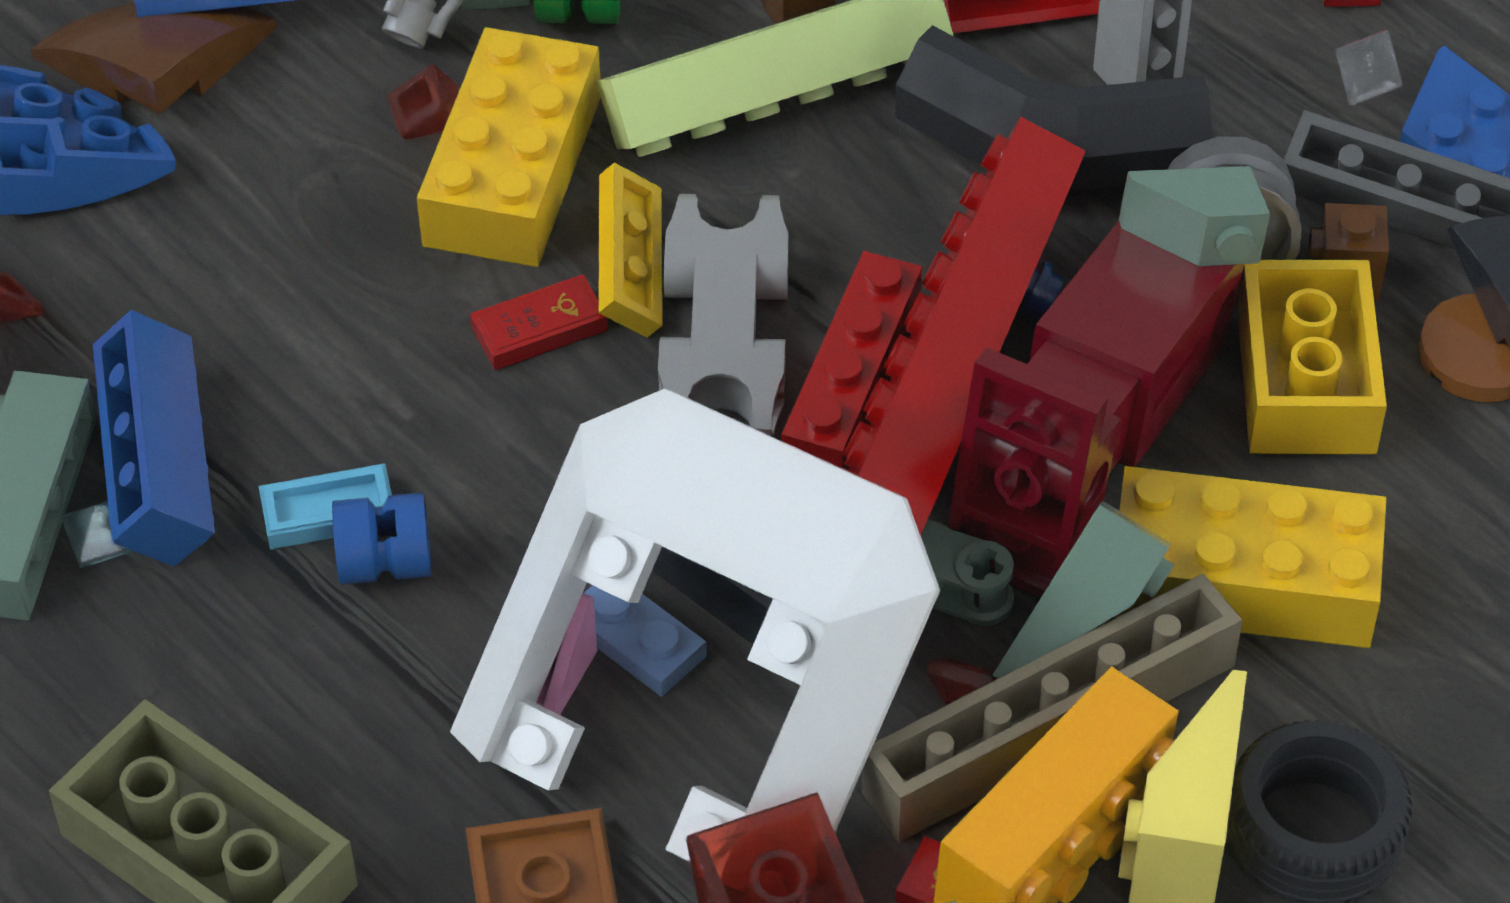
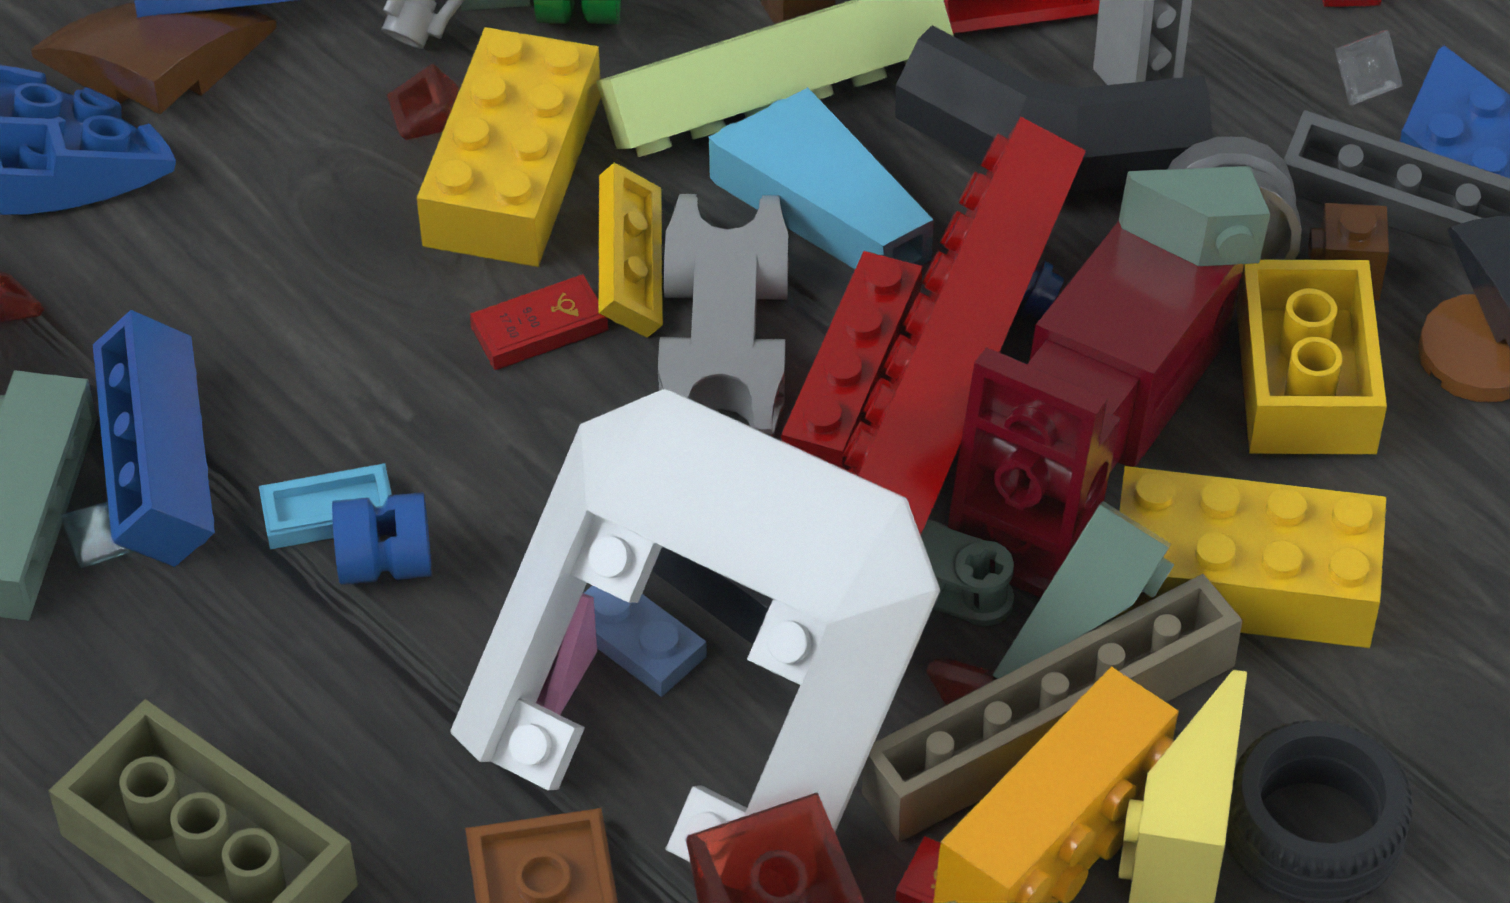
(824, 181): none -> medium azure slope

